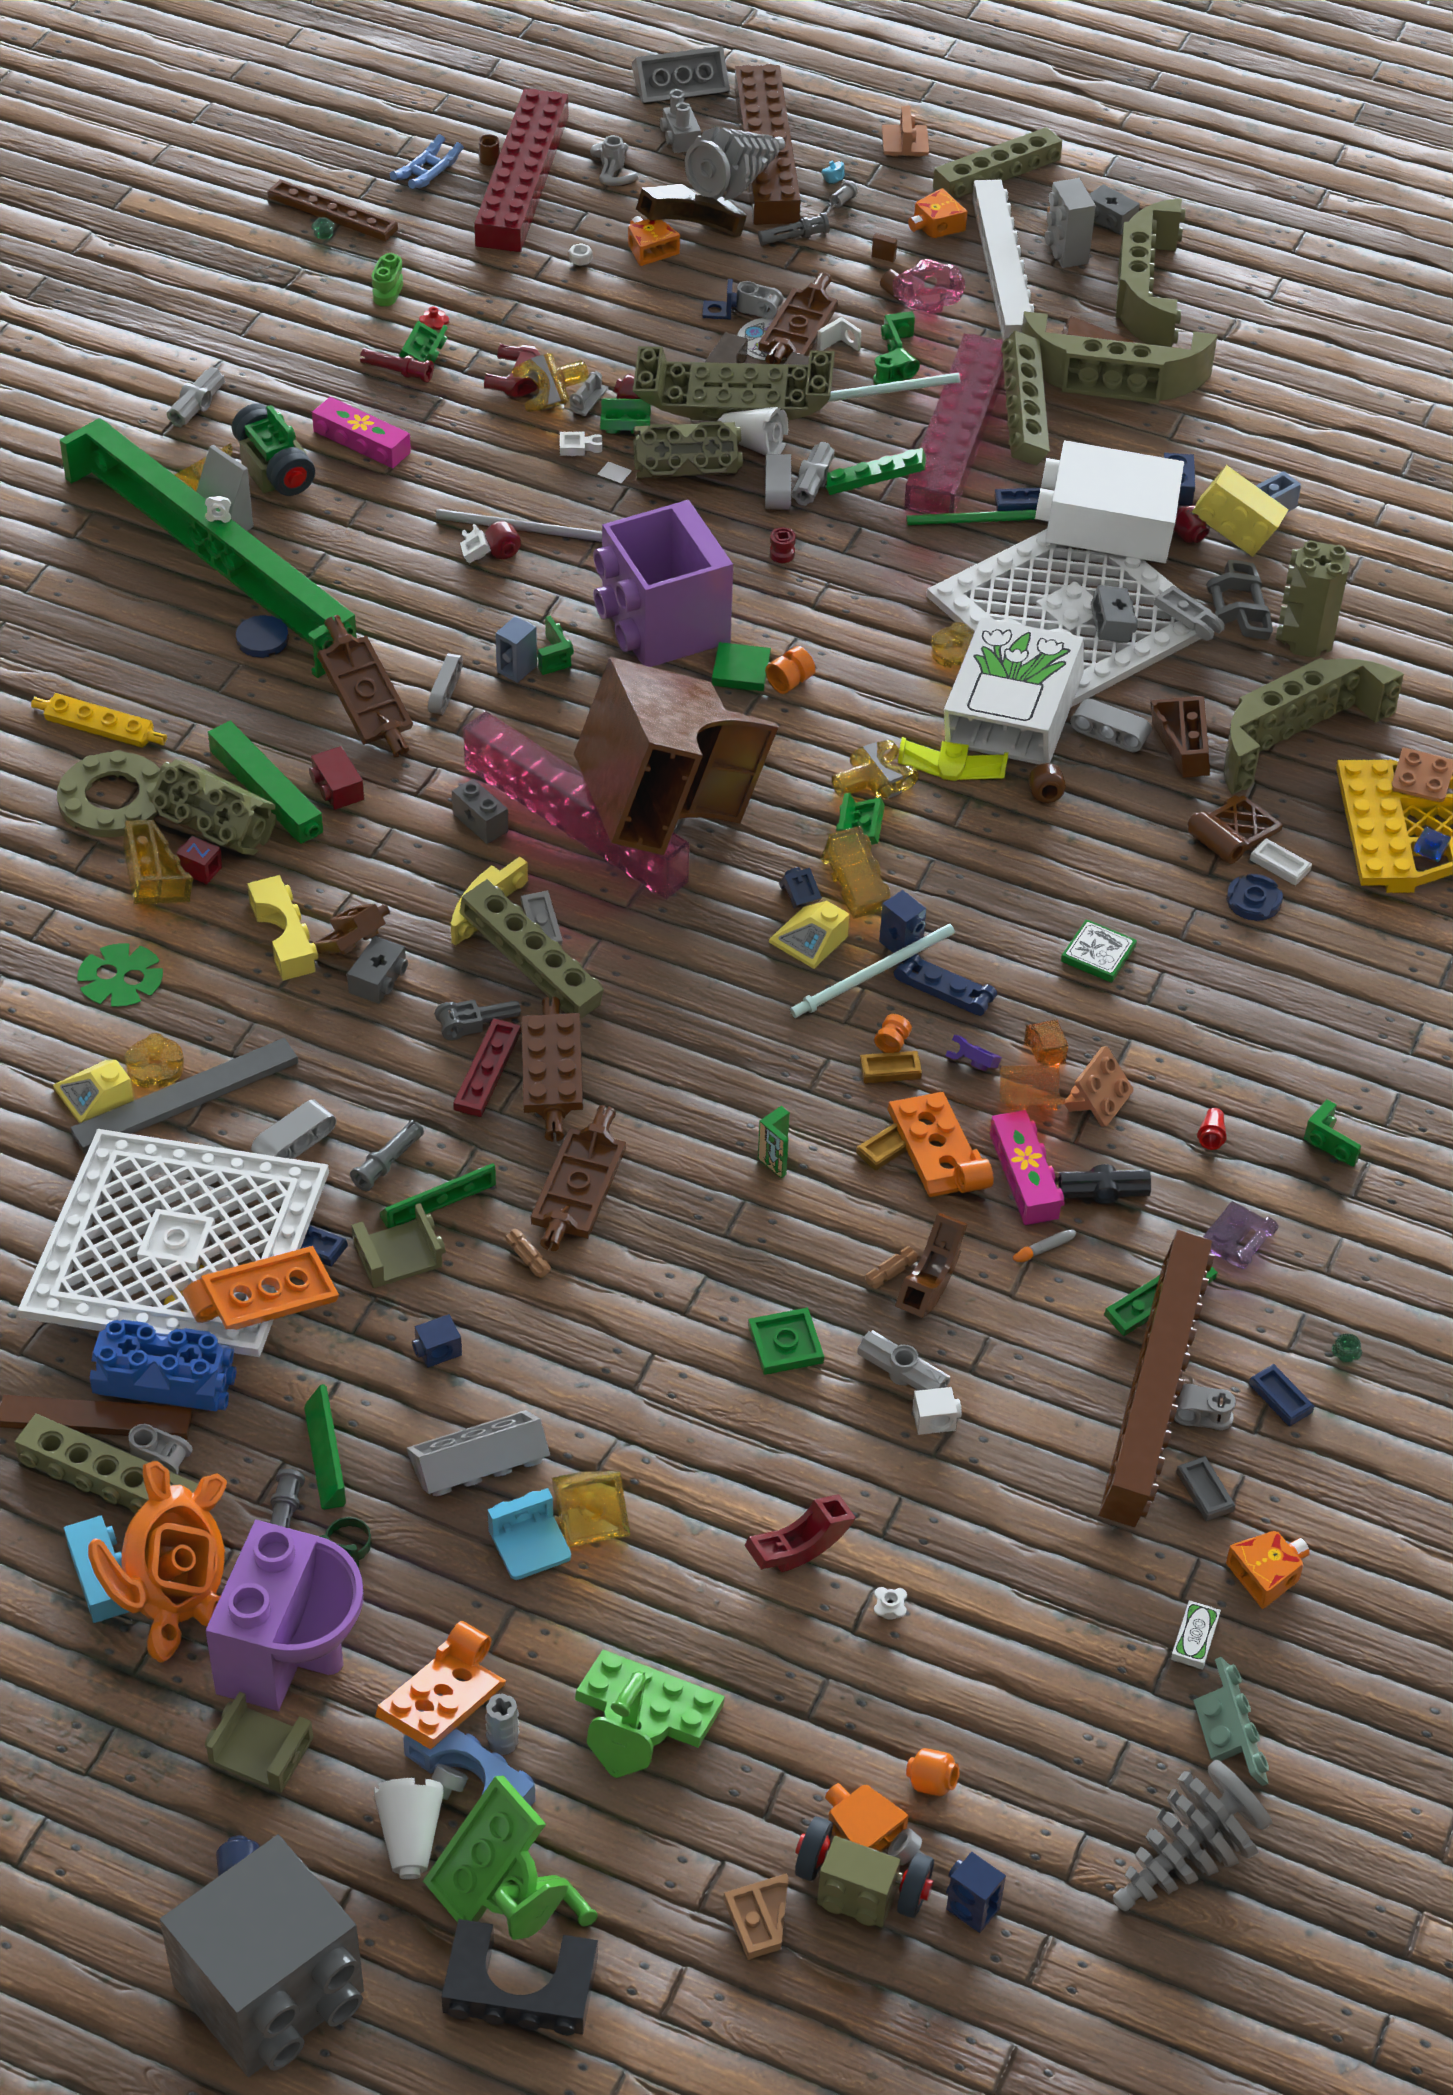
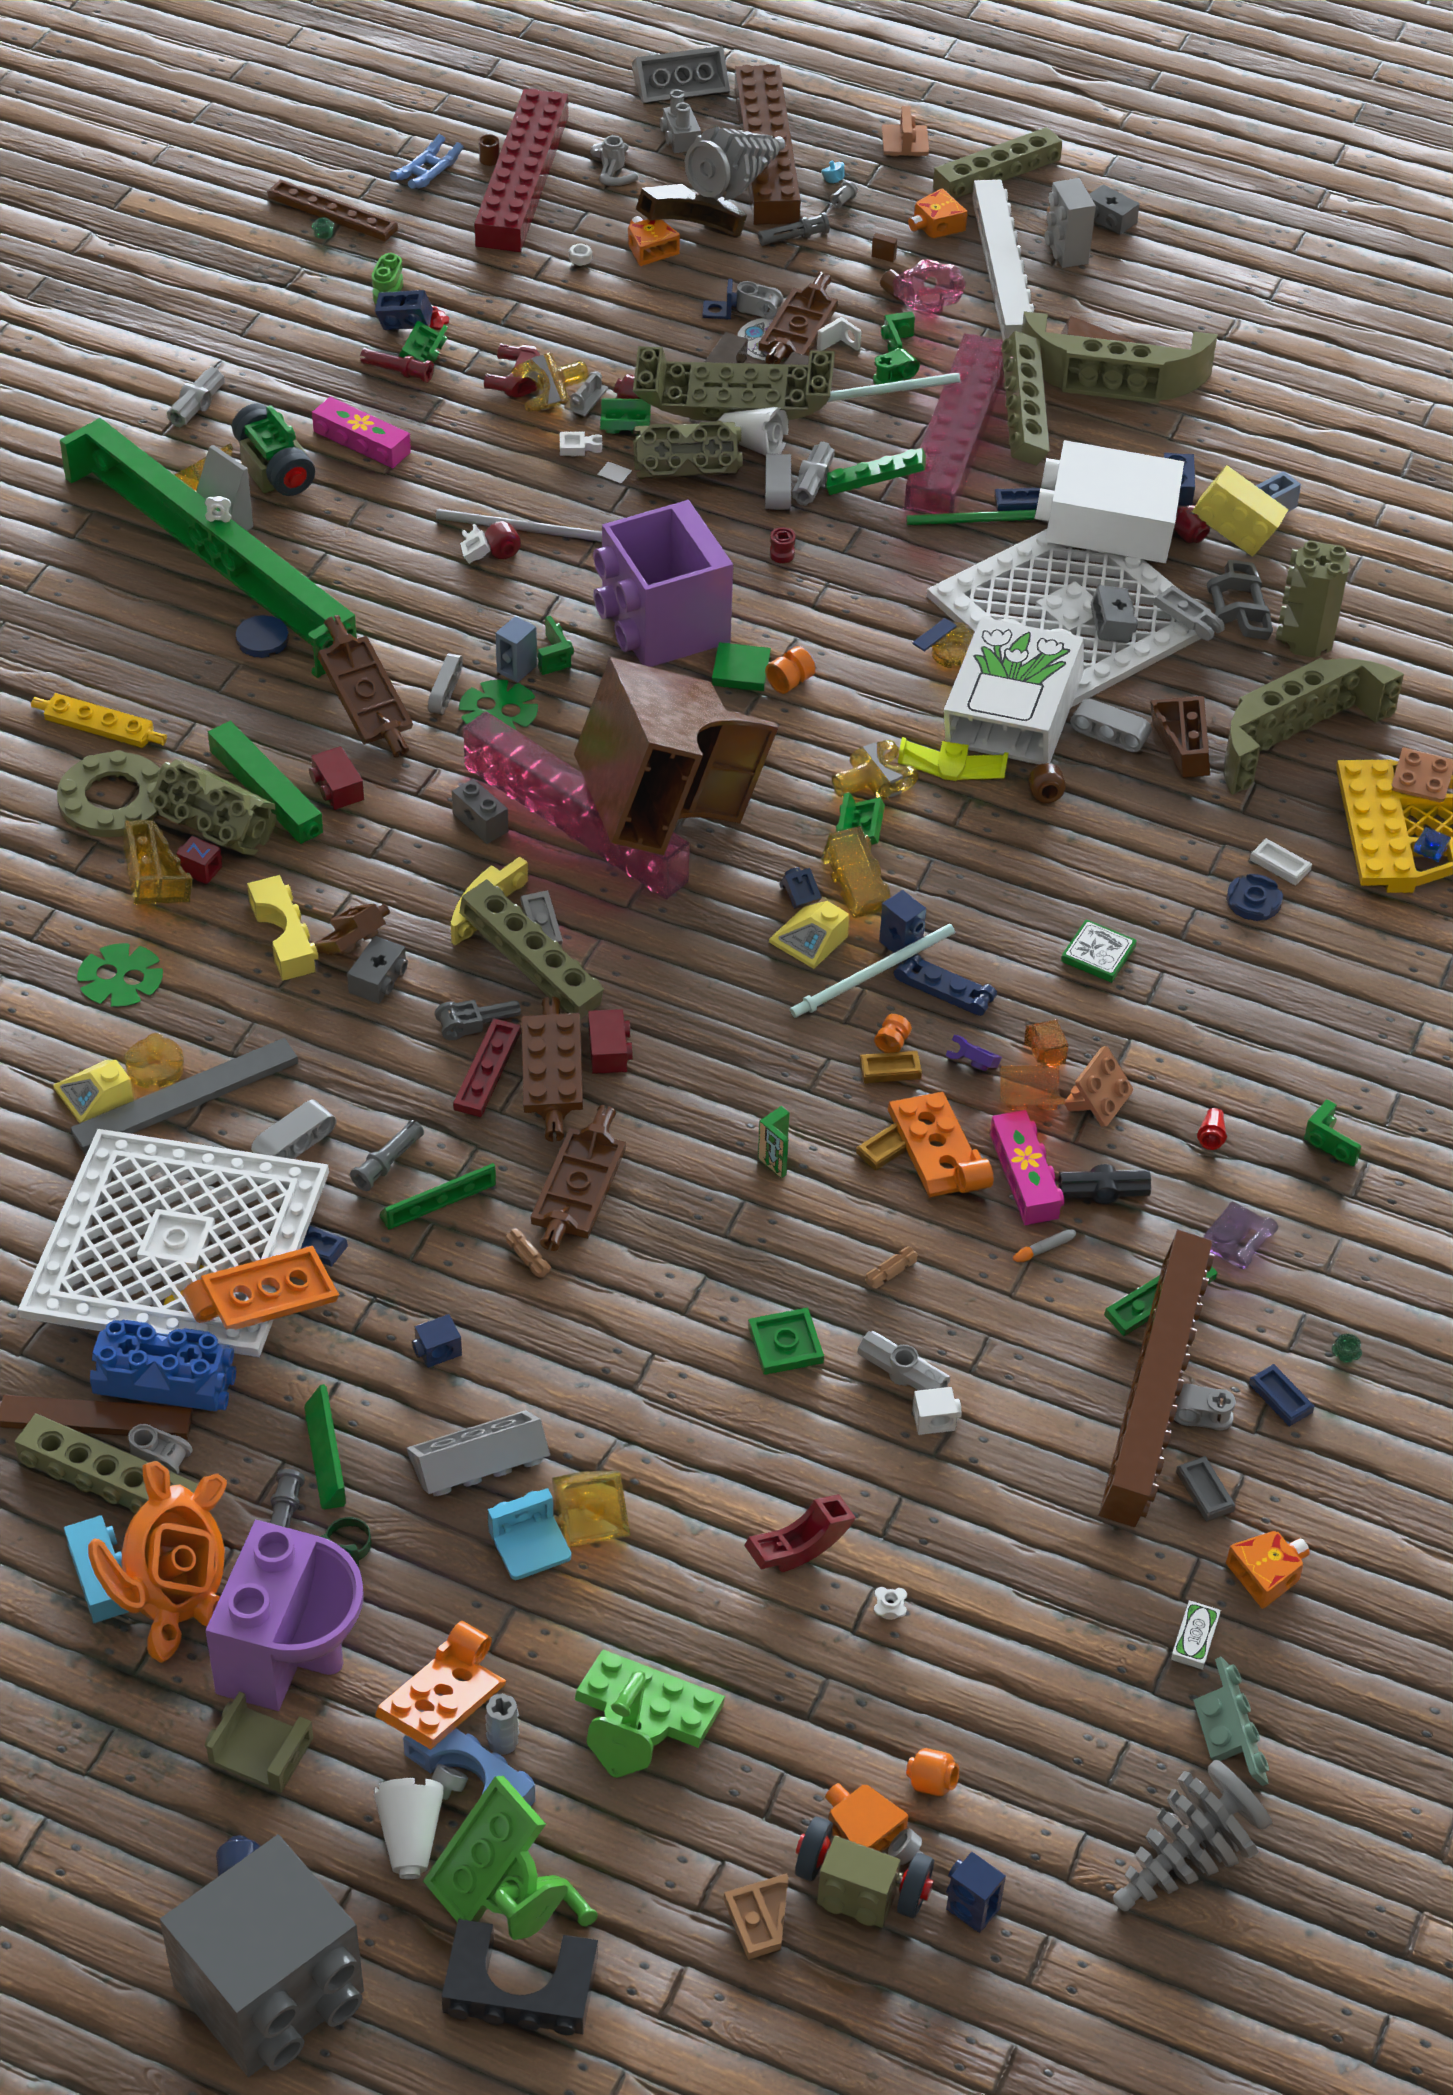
(399, 1250): olive panel -> none
(403, 309): none -> dark blue brick
(498, 692): none -> green piece
(608, 1041): none -> dark red brick
(929, 1279): reddish brown arch -> none
(934, 634): none -> dark blue window
(1142, 314): olive slope -> none
(1224, 836): reddish brown piece -> none

